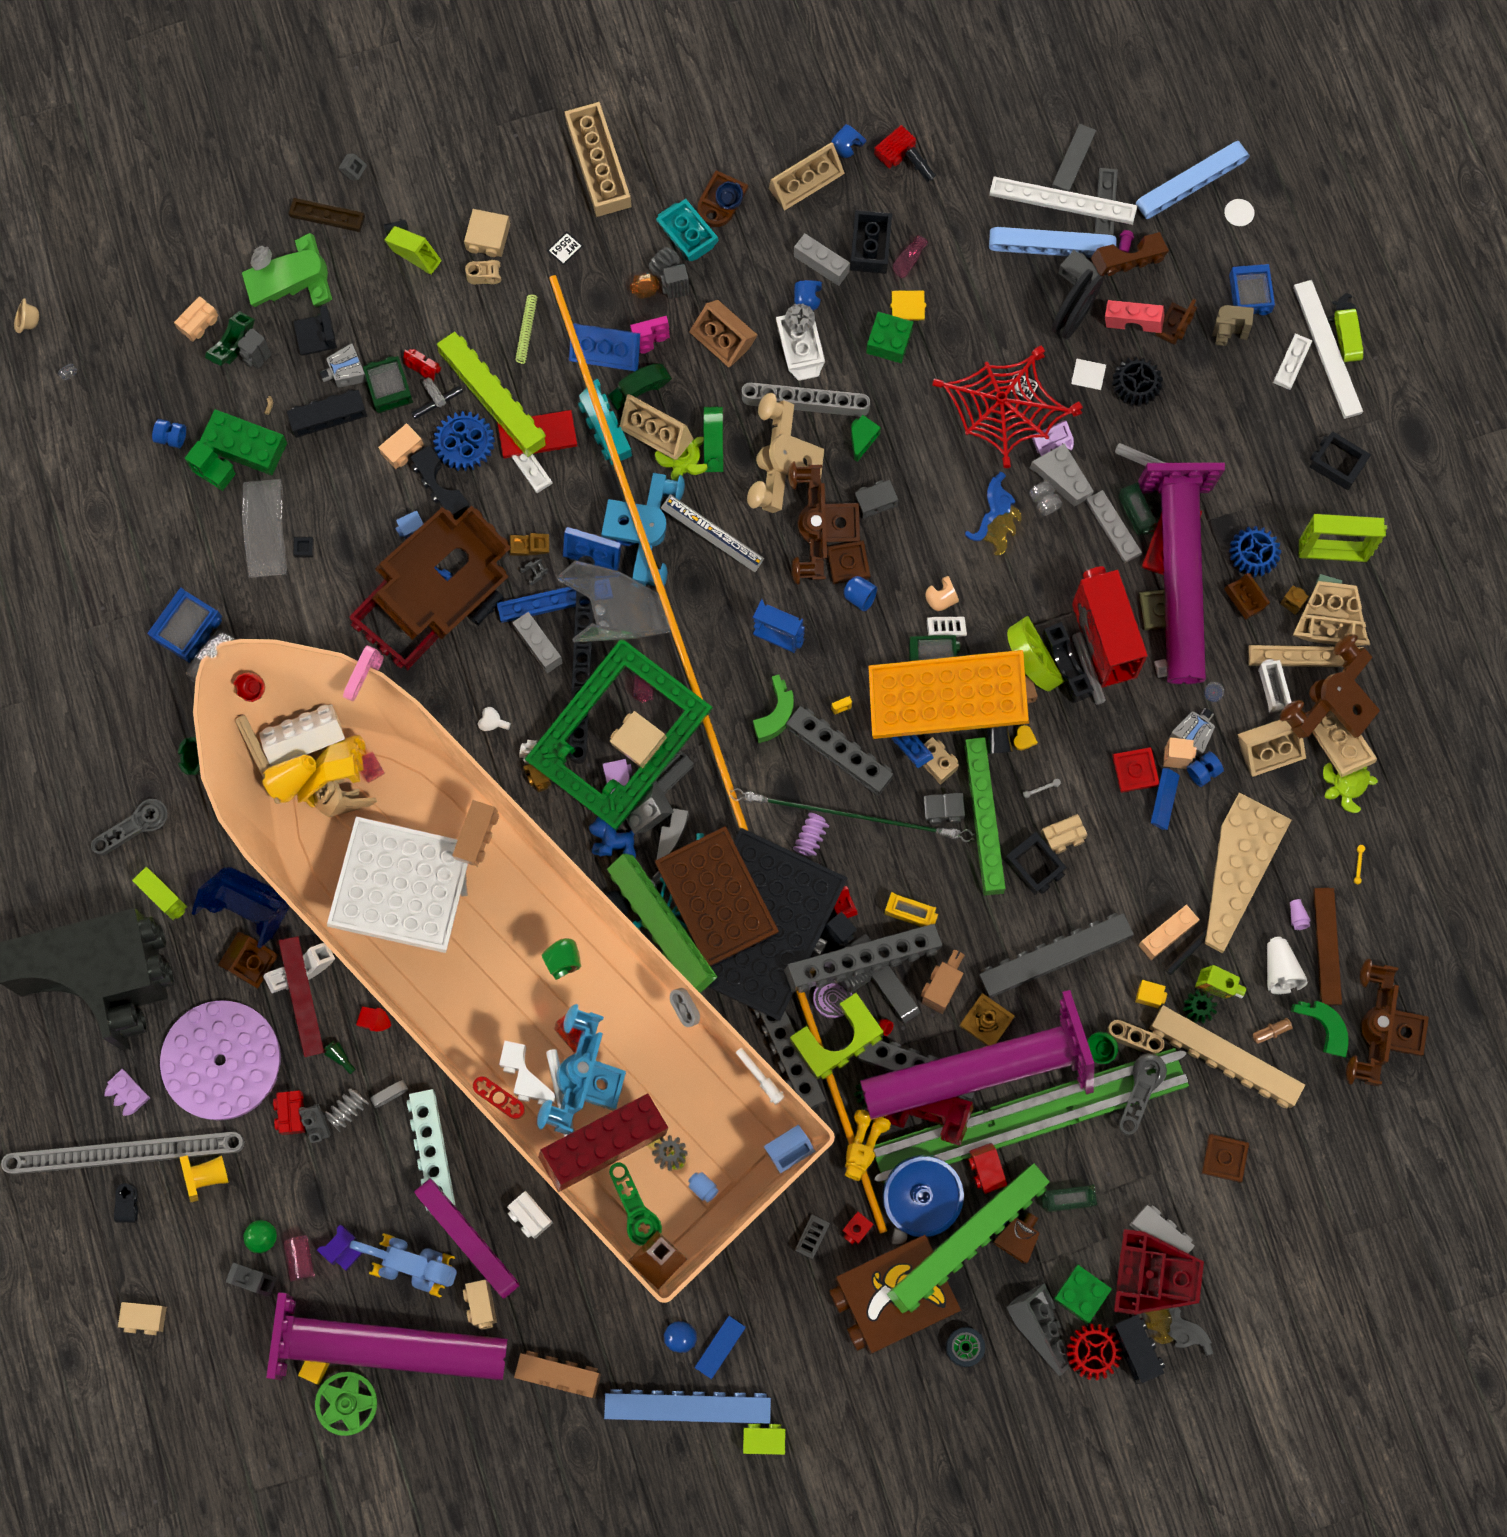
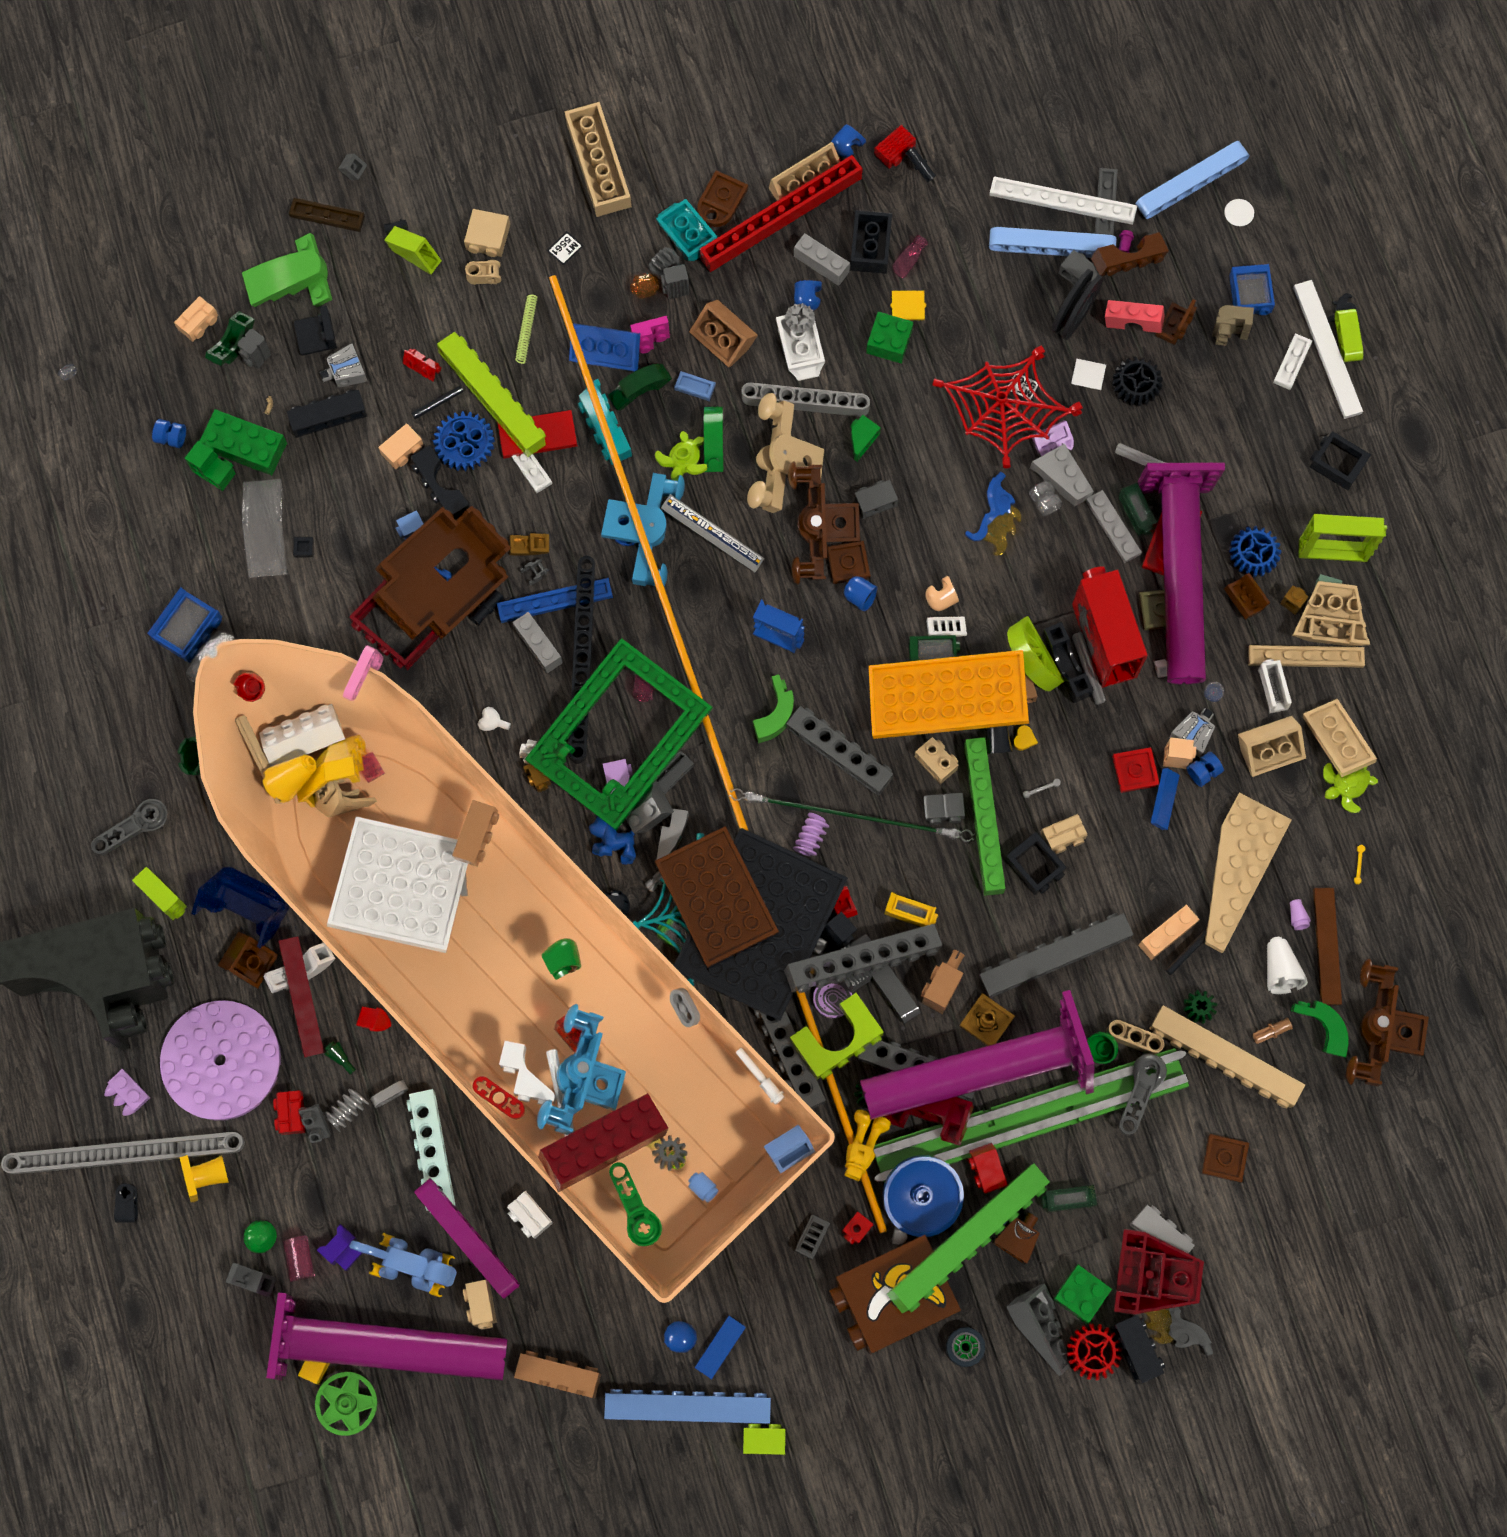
(26, 317): tan hat -> none
(142, 1317): tan brick -> none
(261, 257): light grey plate -> none
(387, 384): window -> none
(434, 392): light grey axle -> none
(603, 551): blue plate -> none
(618, 602): clear windscreen -> none
(637, 739): tan brick -> none
(654, 428): tan slope -> none
(657, 1259): reddish brown slope -> none
(661, 921): bright green brick -> none
(694, 386): none -> medium blue tile
(729, 195): dark blue hair -> none
(780, 213): none -> red brick
(841, 705): yellow tile -> none
(886, 1025): red hinge -> none
(914, 749): blue tile -> none
(1074, 158): dark grey tile -> none
(1151, 994): yellow brick -> none
(1220, 982): lime torso -> none
(1338, 694): reddish brown piece -> none

